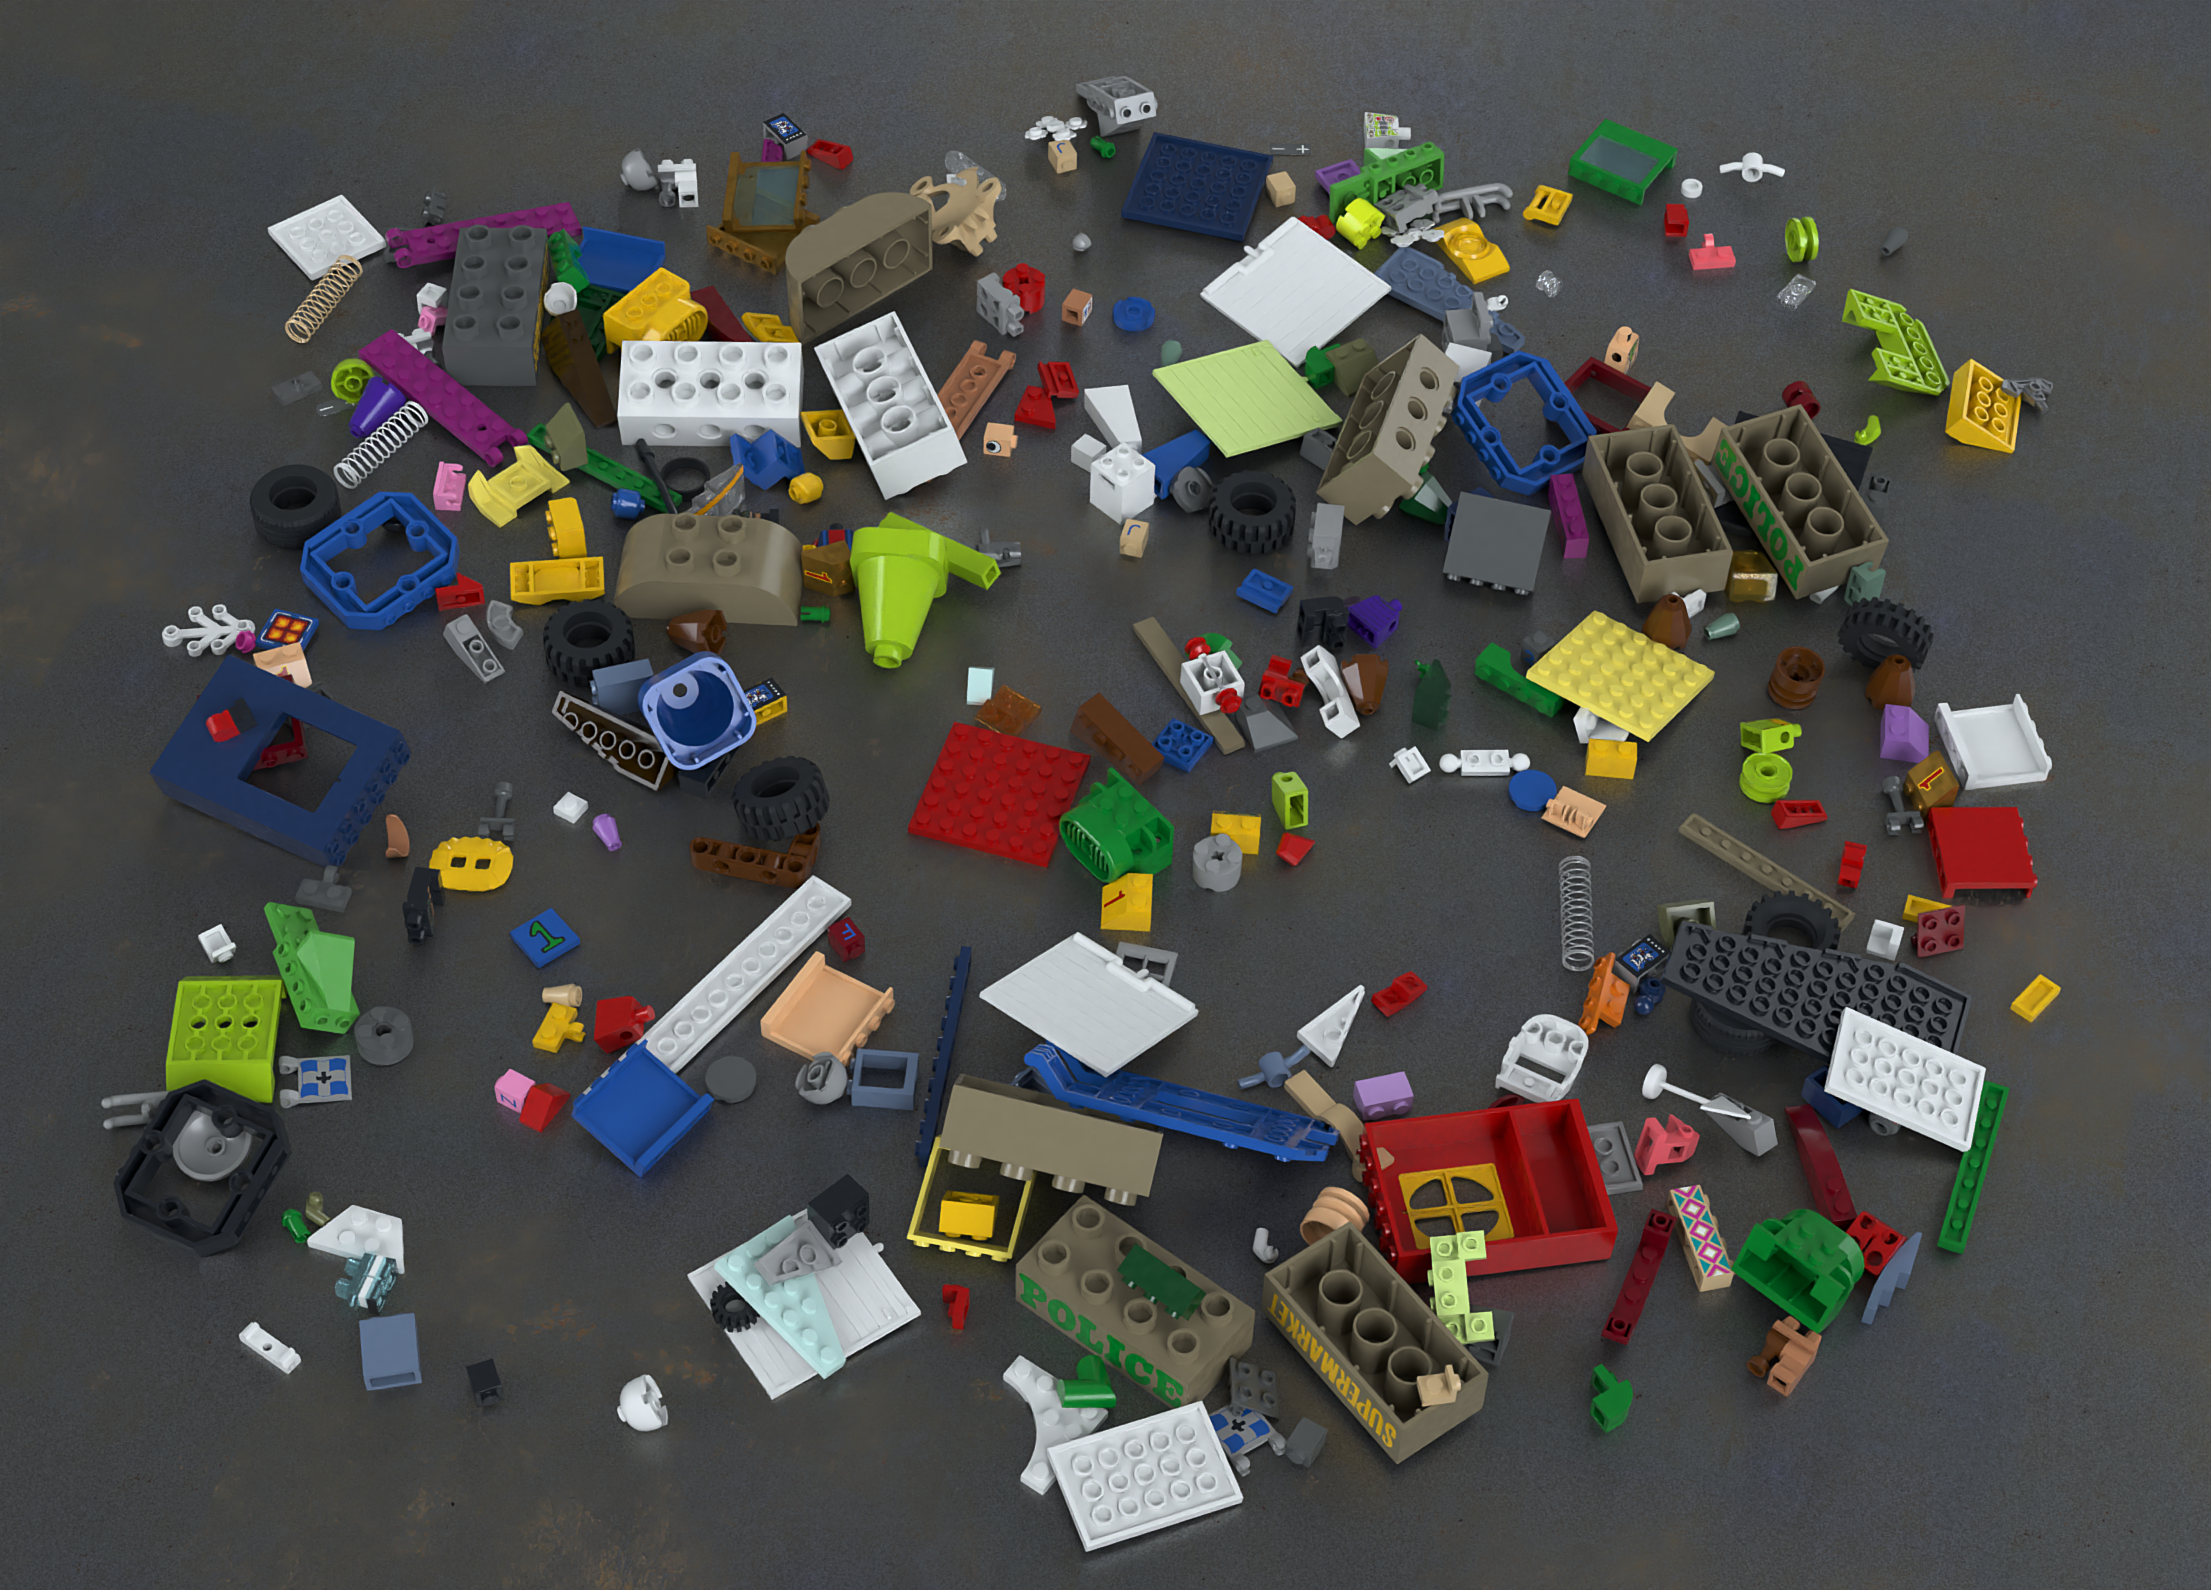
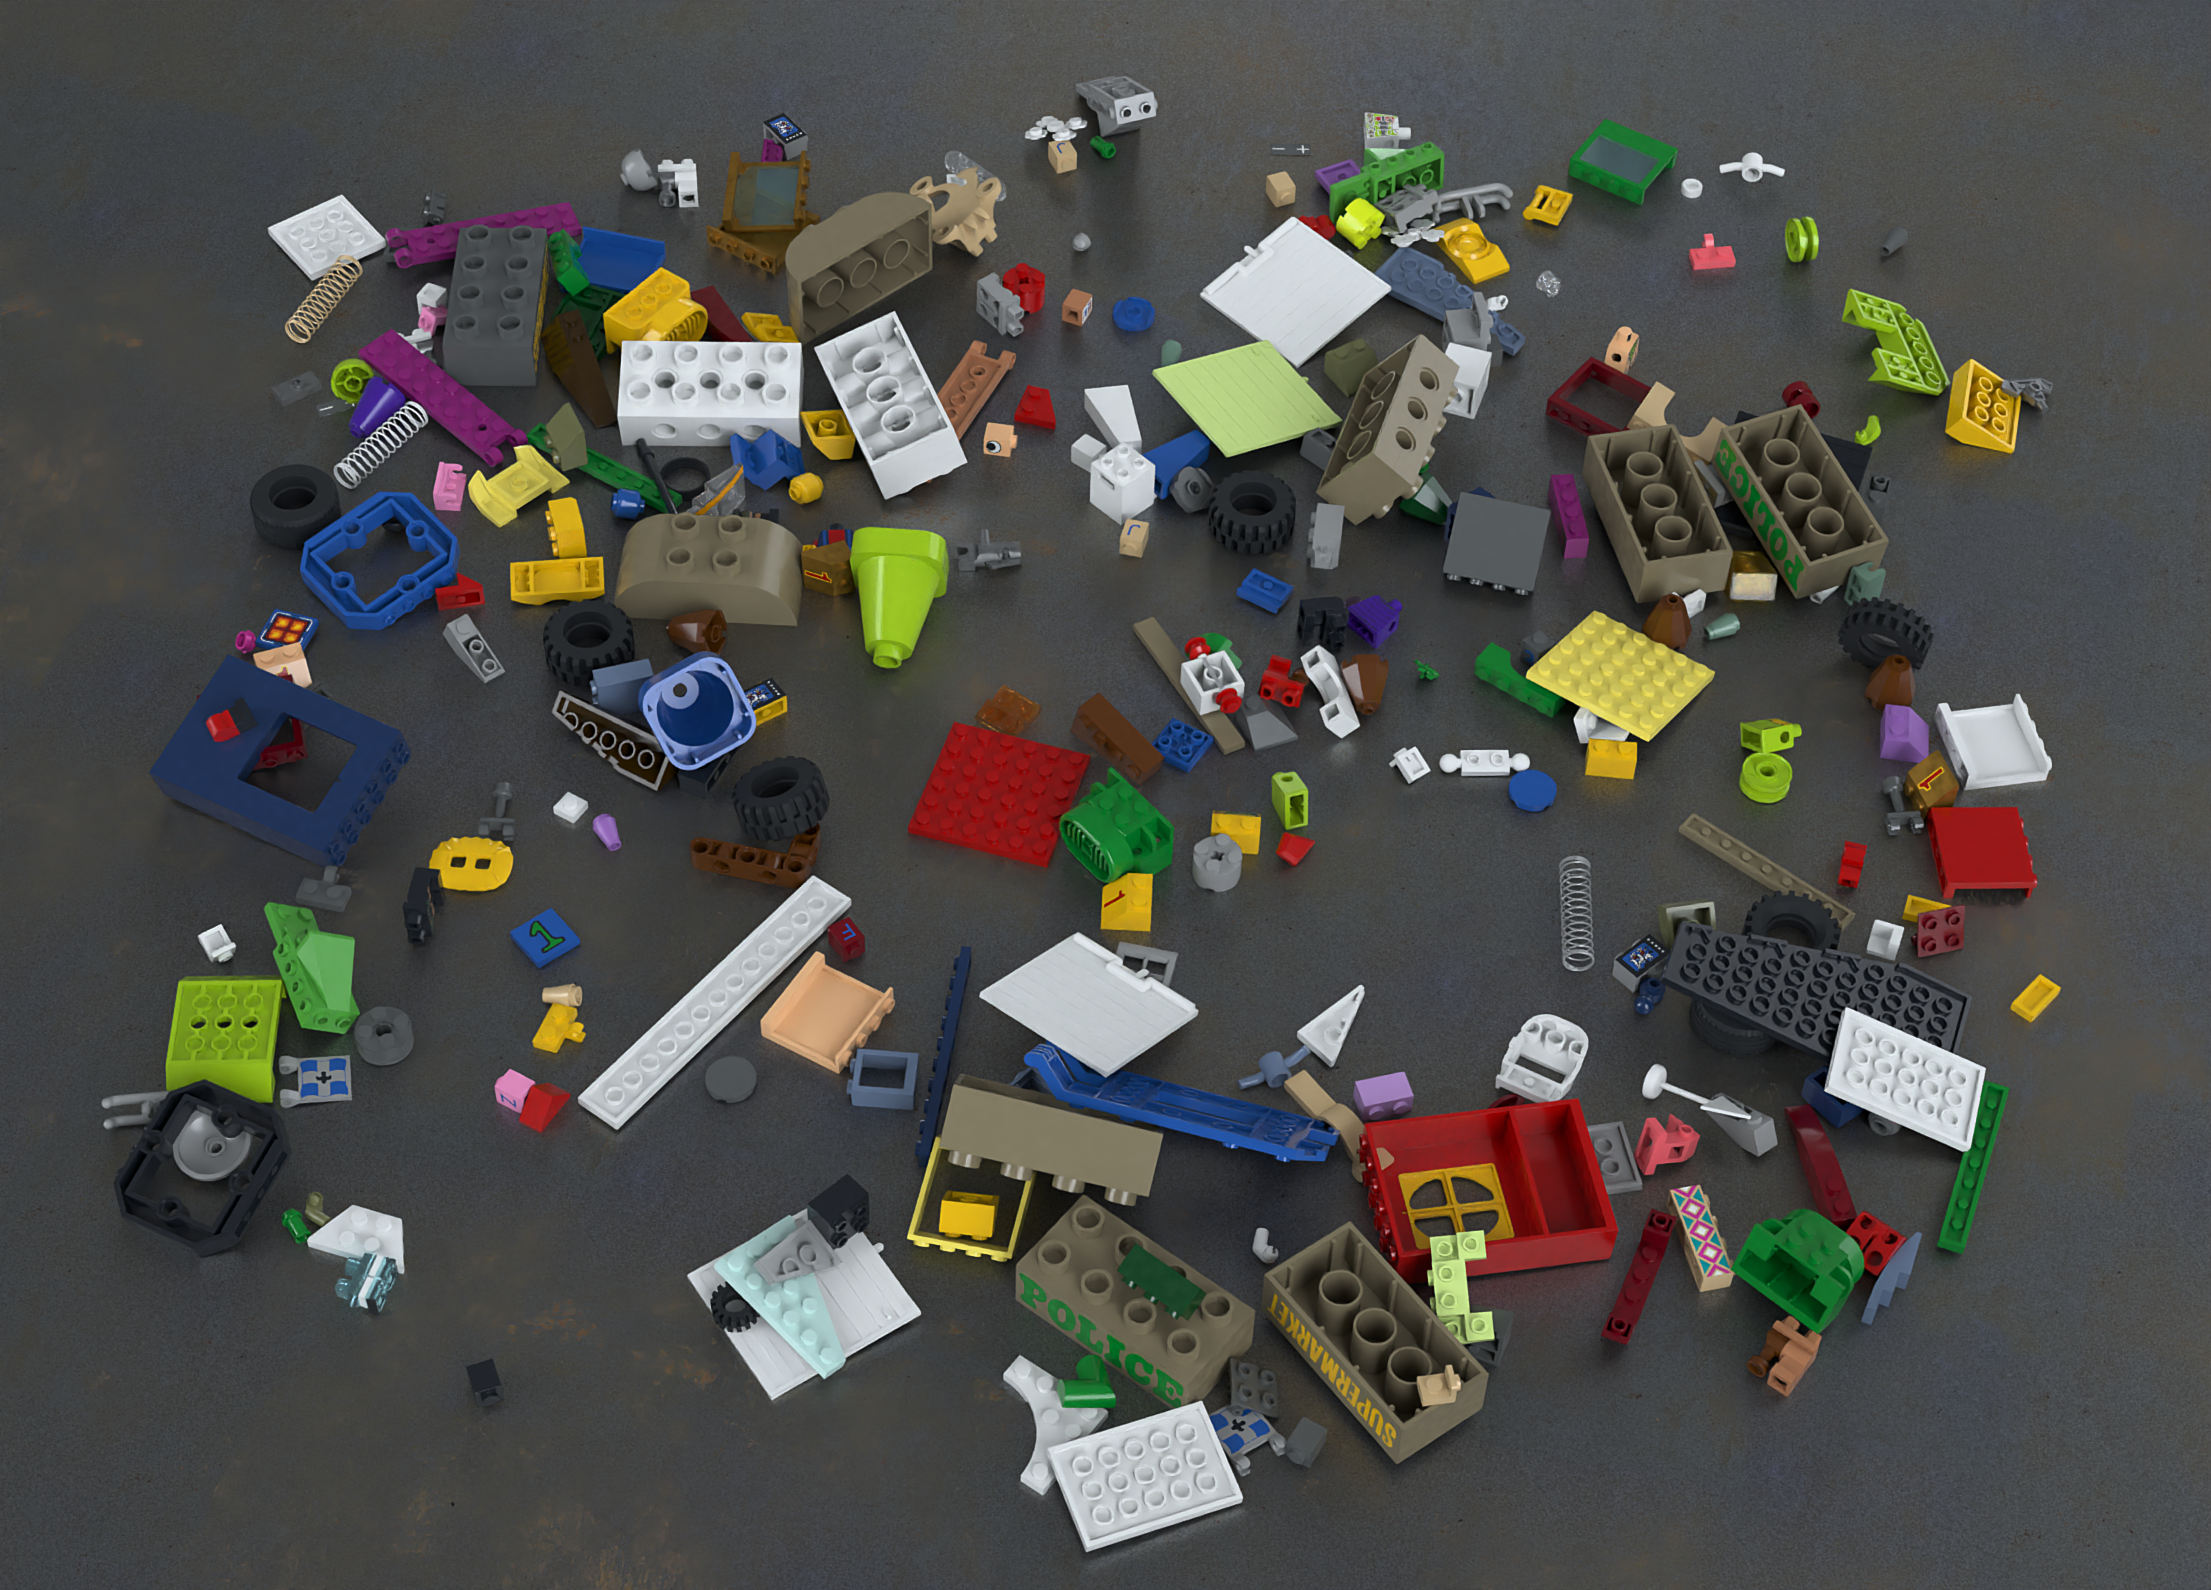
(173, 636): white plant -> none
(279, 1355): white piece -> none
(390, 1351): sand blue brick -> none
(397, 837): nougat helmet -> none
(502, 626): light grey tile -> none
(560, 299): white hair -> none
(620, 1022): red torso -> none
(640, 1109): blue panel -> none
(641, 1404): white cylinder -> none
(817, 613): green pin -> none
(822, 1079): light grey cylinder -> none
(832, 153): red slope -> none
(959, 1302): red bracket -> none
(962, 560): lime brick -> none
(979, 685): light aqua slope -> none
(1058, 379): red plate -> none
(1197, 186): dark blue plate -> none
(1318, 367): green brick -> none
(1332, 1211): light nougat wheel -> none
(1400, 993): red slope -> none
(1432, 698): clear green slope -> none
(1493, 453): blue panel -> none
(1573, 811): light nougat hinge -> none
(1605, 996): orange bracket -> none
(1614, 1399): green brick -> none
(1676, 220): red window -> none
(1789, 813): red slope -> none
(1795, 292): clear plate -> none
(1796, 677): reddish brown wheel -> none

